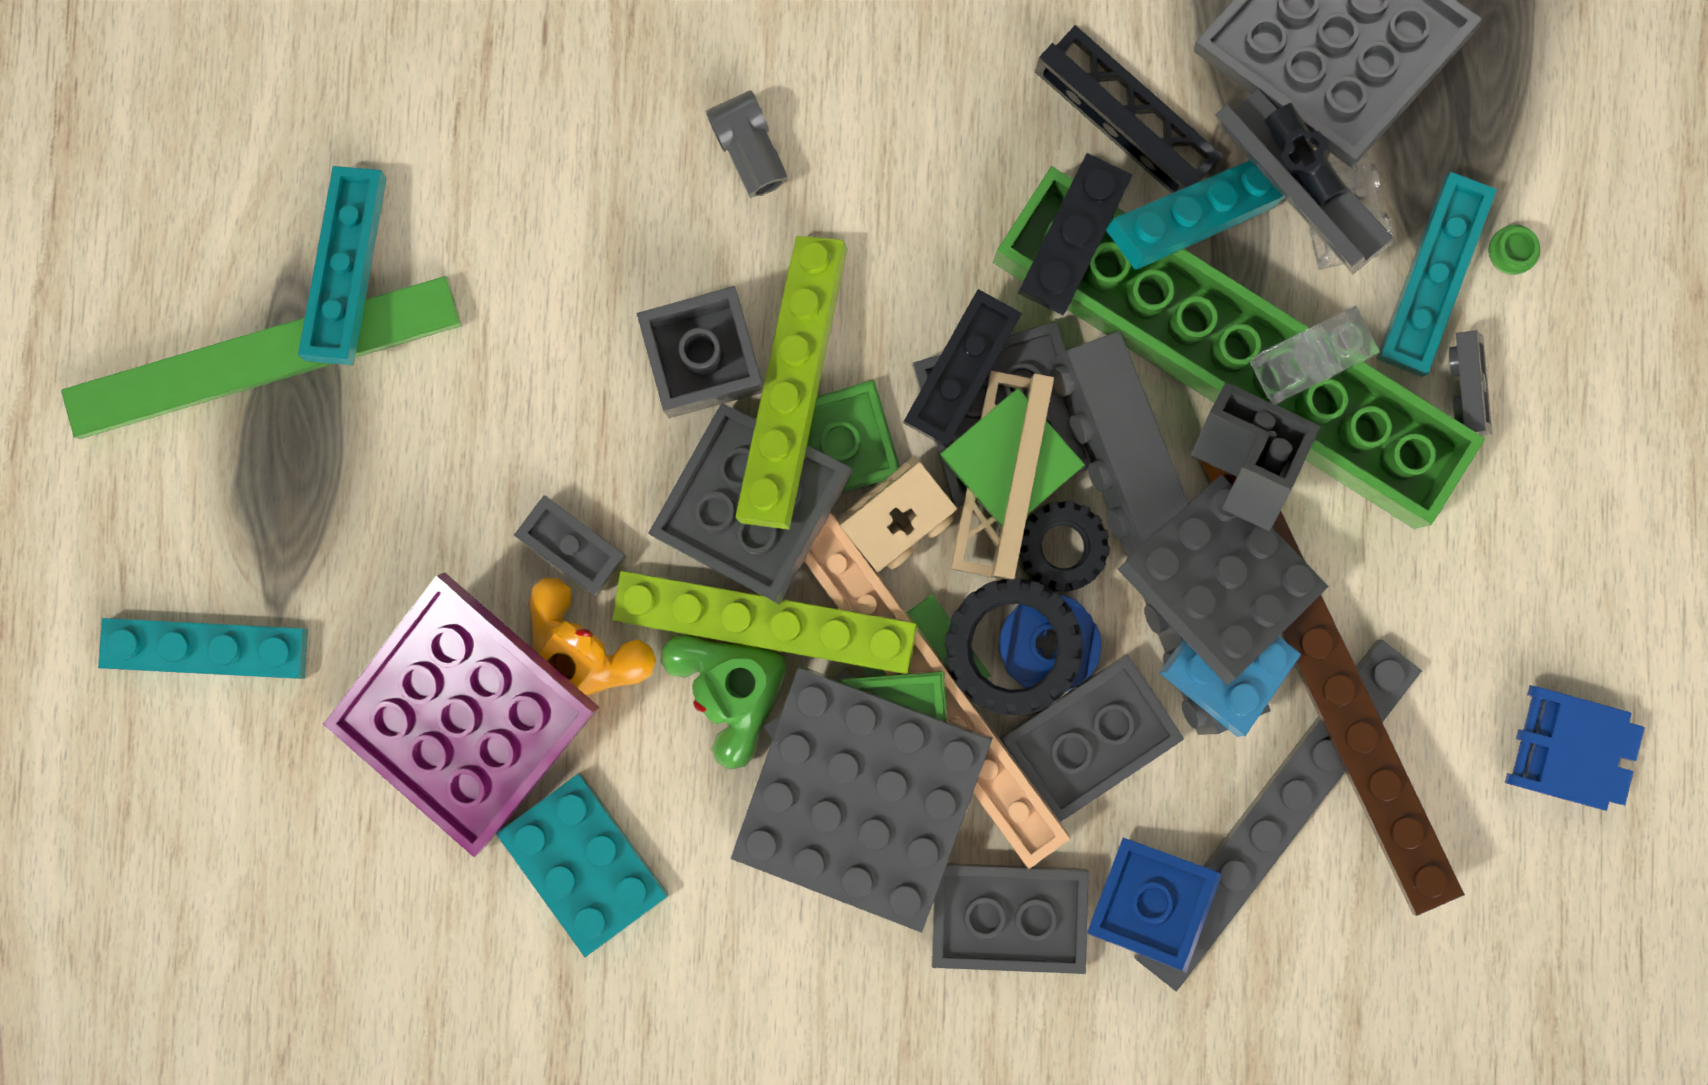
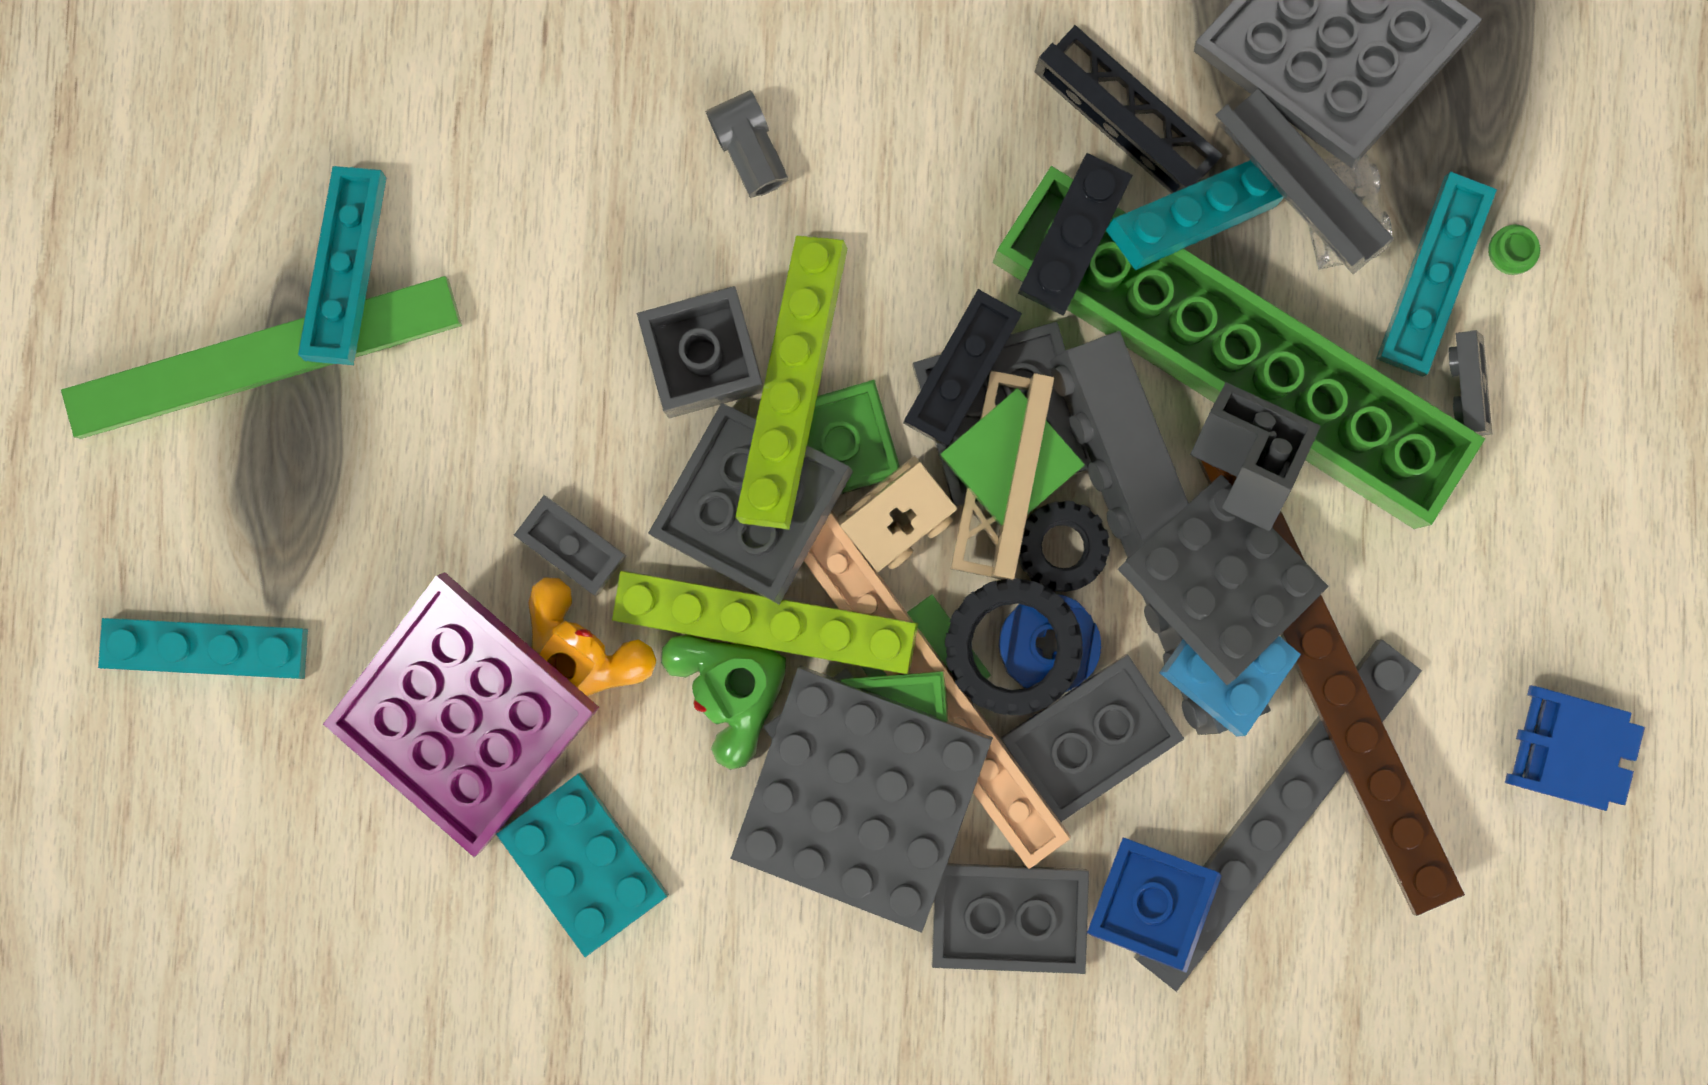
(1293, 133): black axle -> none
(1314, 355): clear brick -> none

